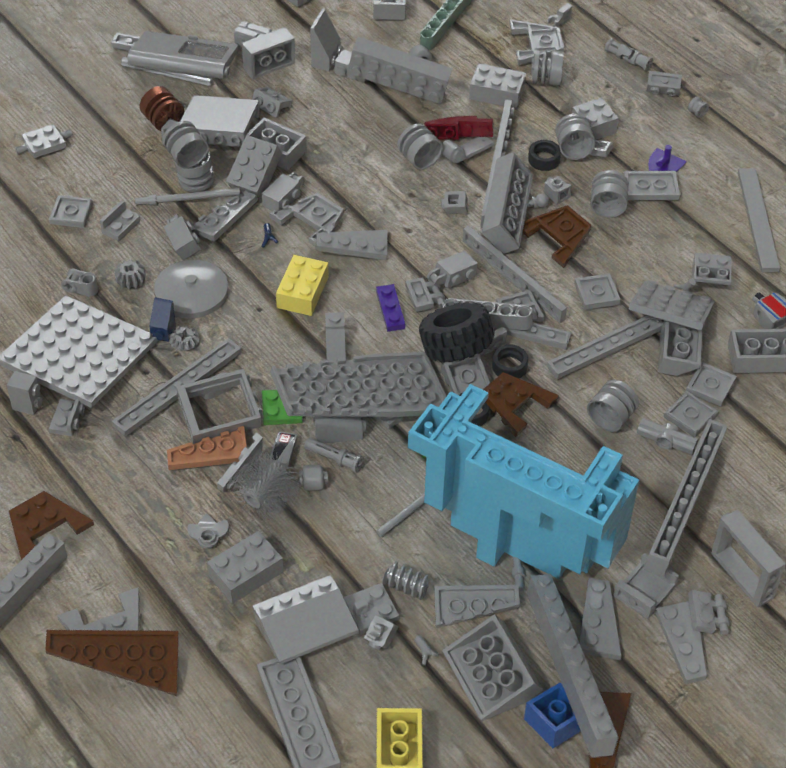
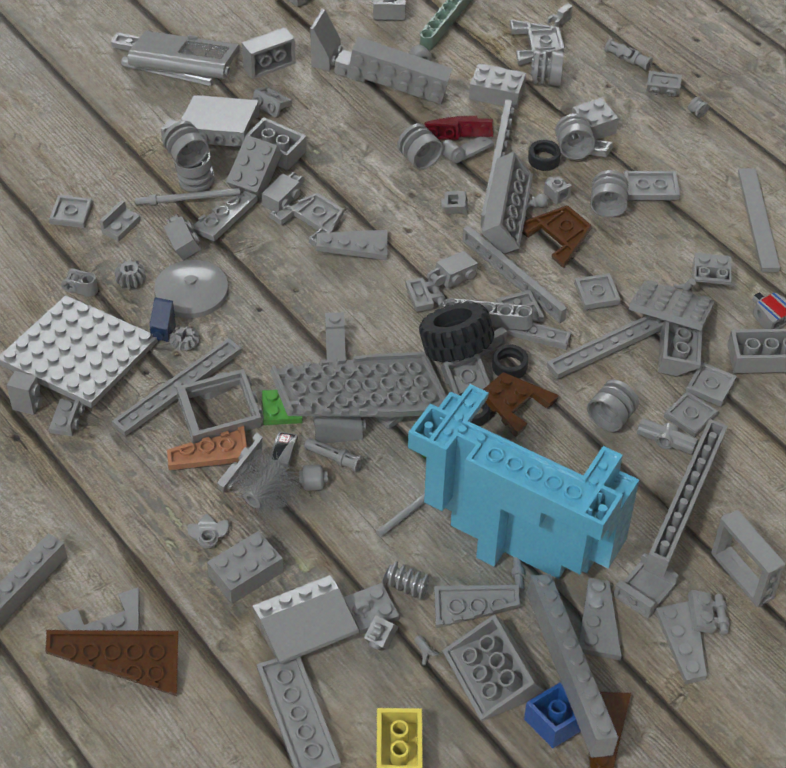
(42, 515): reddish brown wing -> none
(43, 141): light grey plate -> none
(160, 106): copper wheel -> none
(248, 31): light grey brick -> none
(268, 235): dark blue bar -> none
(302, 285): light yellow brick -> none
(390, 307): dark purple plate -> none
(664, 160): dark purple shield -> none

